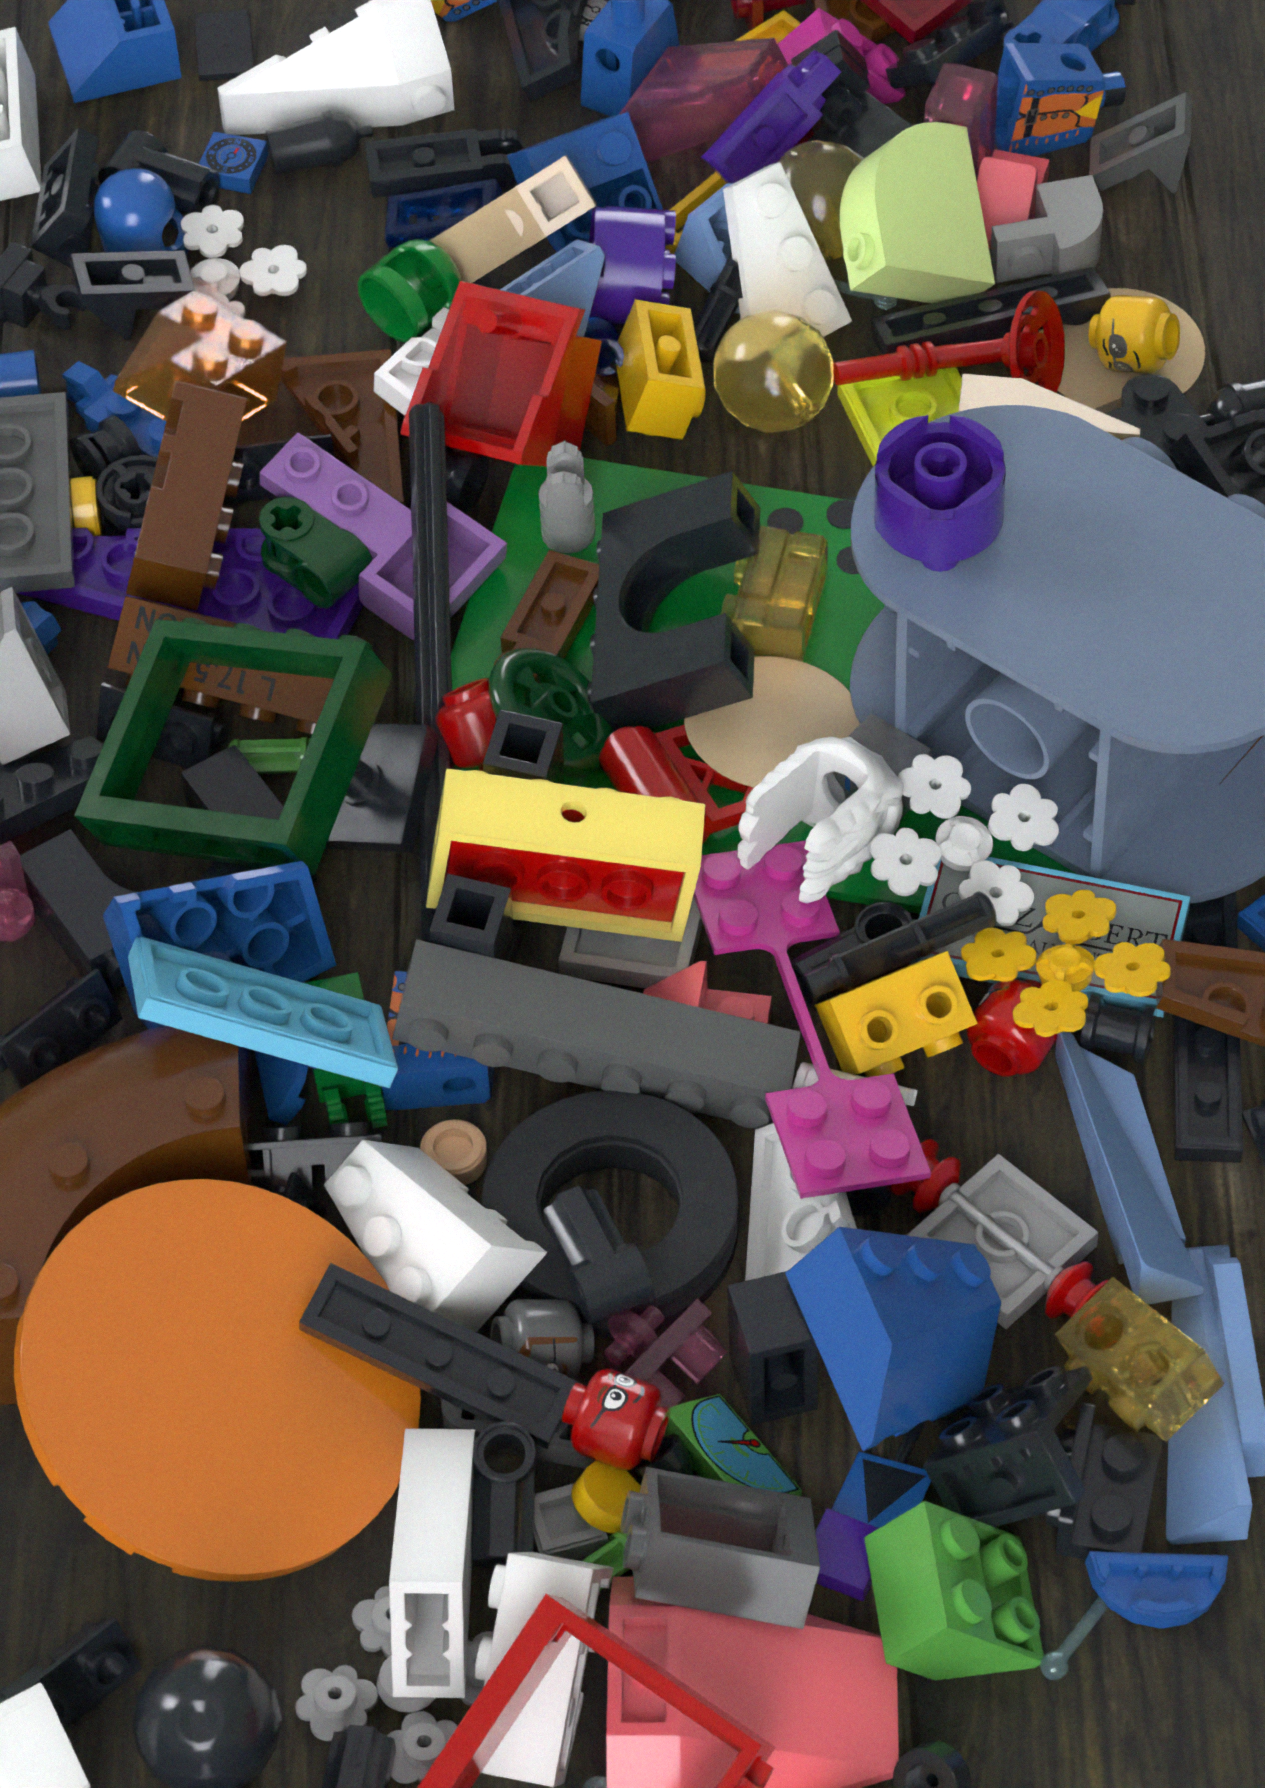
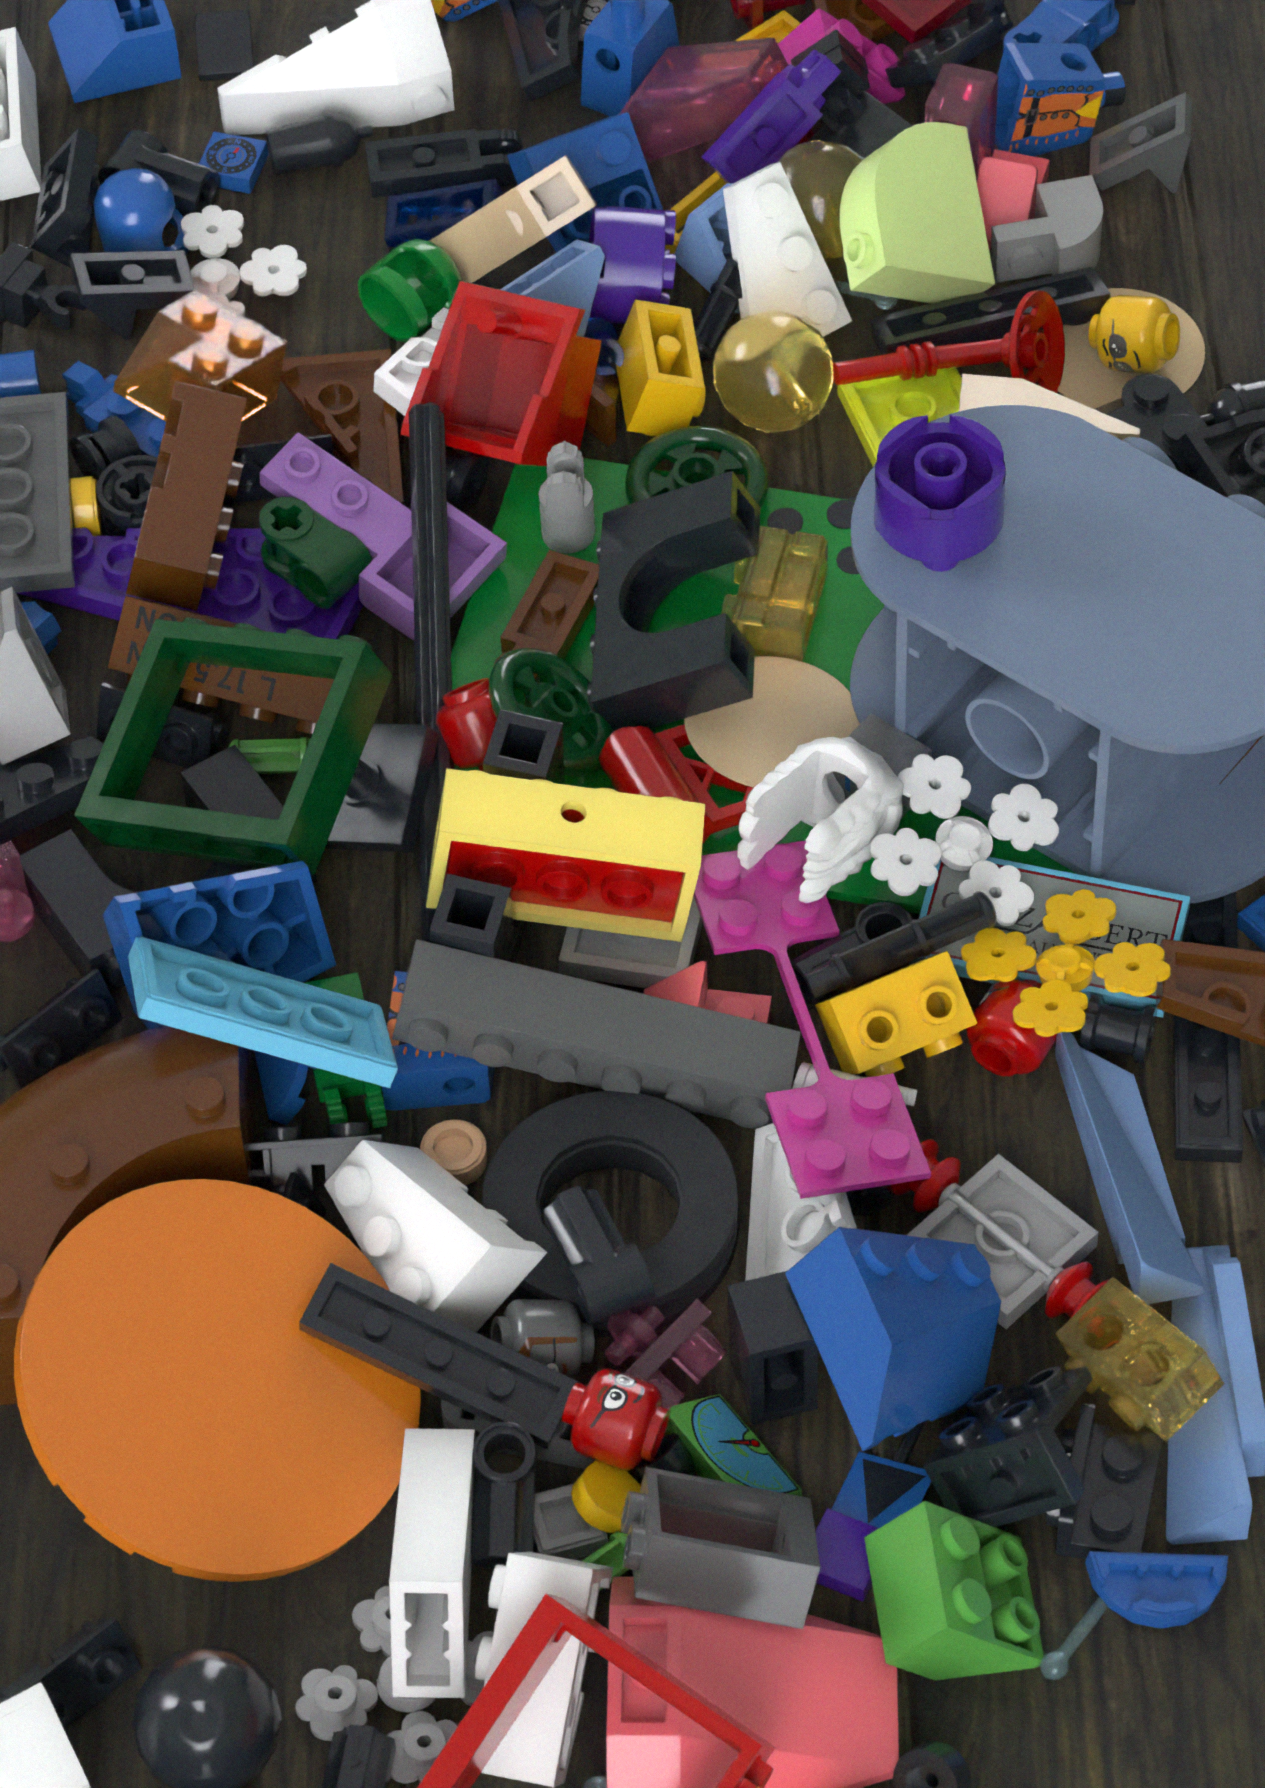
(691, 467): none -> dark green plate

